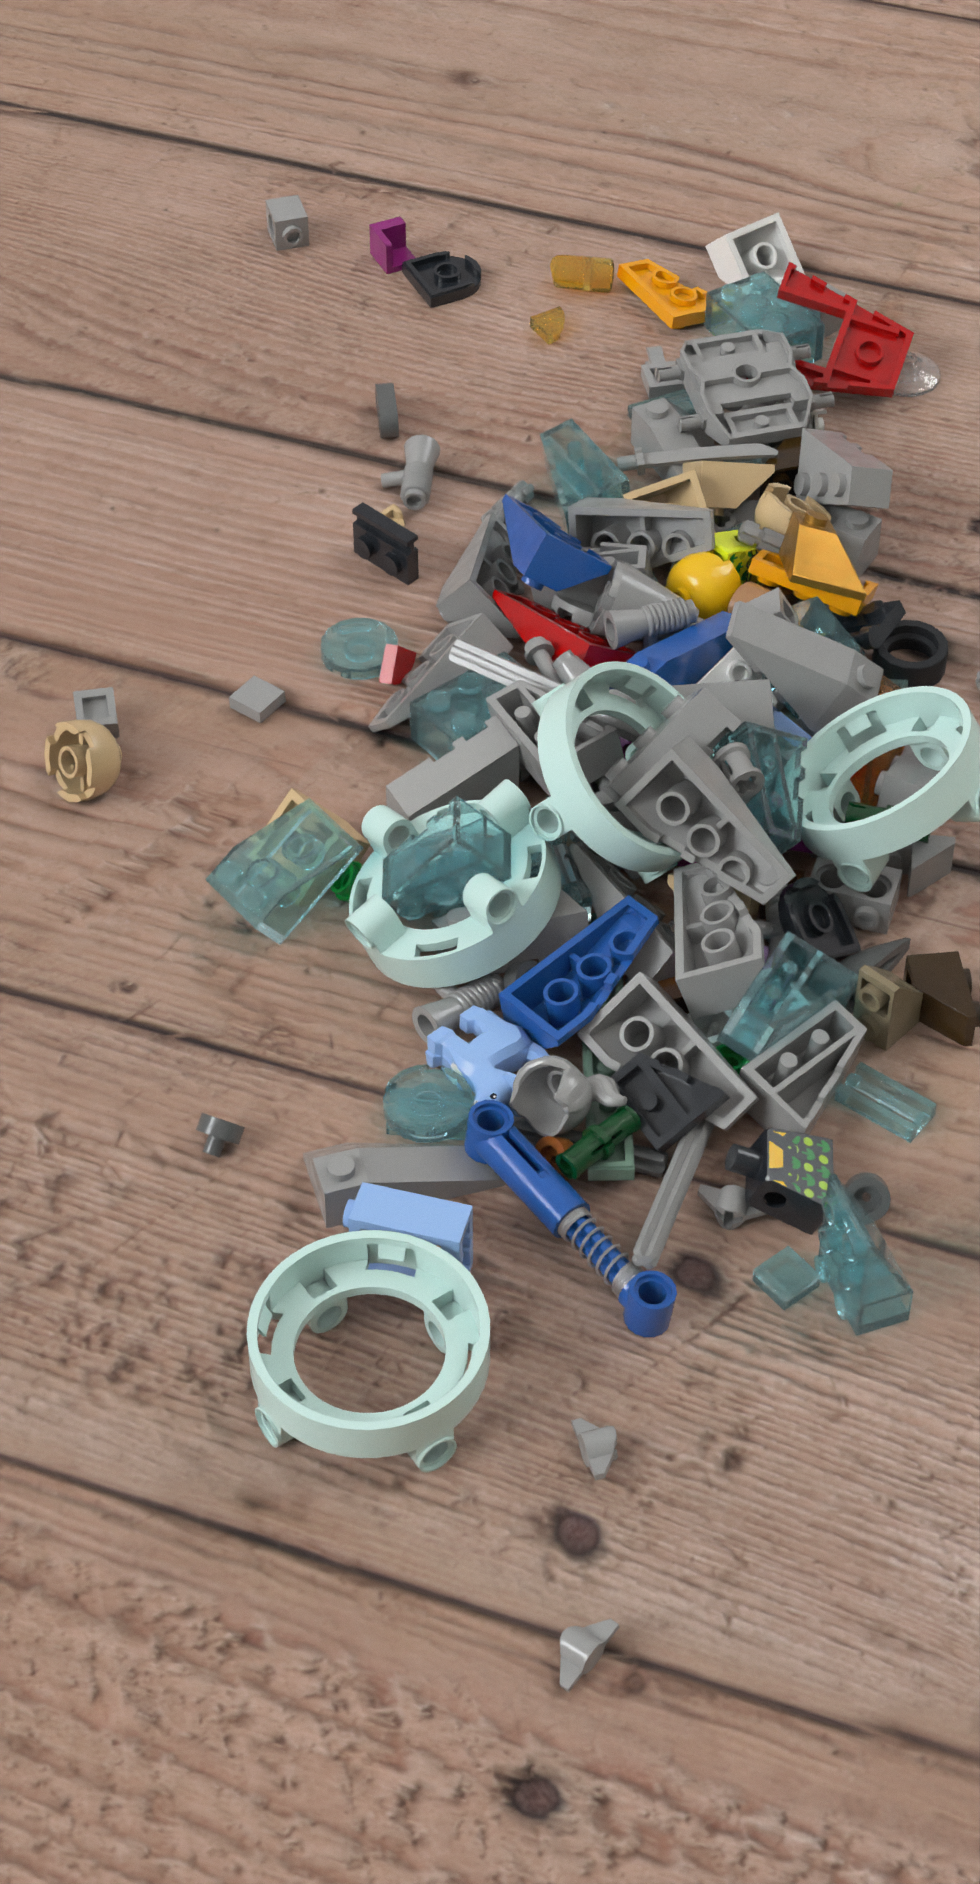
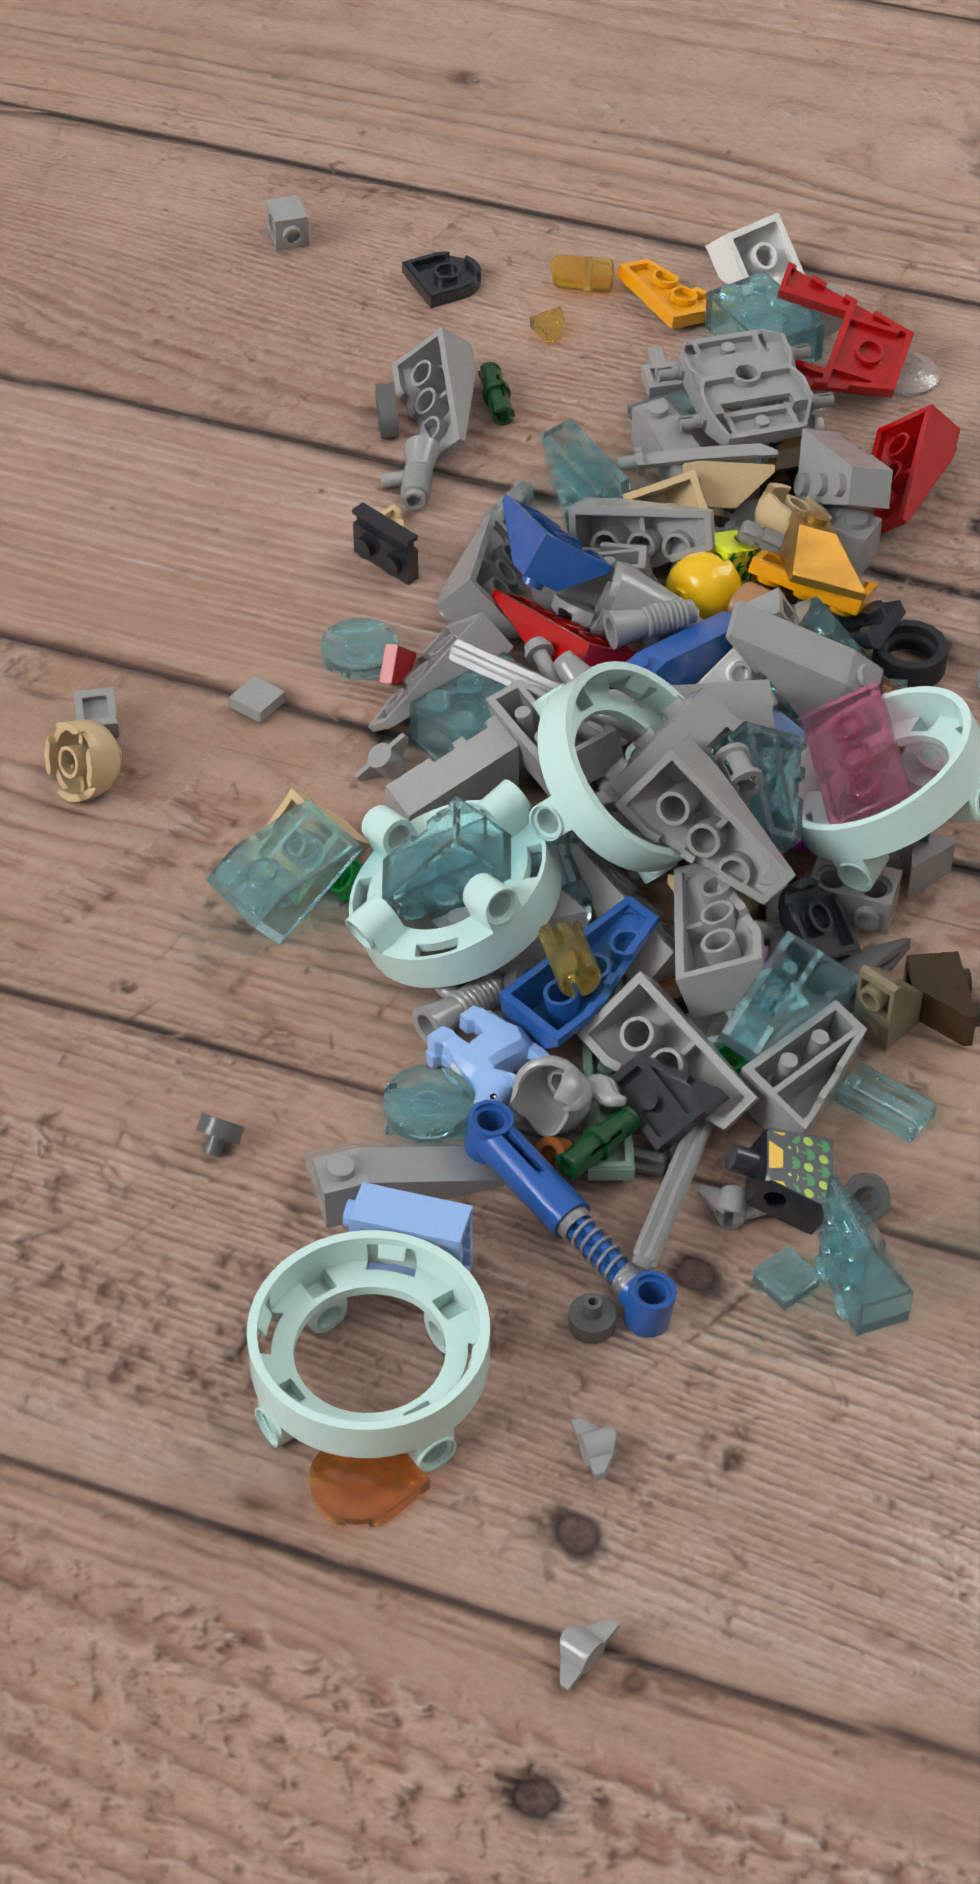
(364, 1488): none -> clear orange tile
(385, 760): none -> light grey piece
(389, 244): magenta panel -> none
(438, 387): none -> light grey wedge
(496, 393): none -> dark green pin
(570, 957): none -> clear yellow arm
(592, 1318): none -> dark grey tile
(856, 755): none -> clear pink tile
(918, 453): none -> red wedge

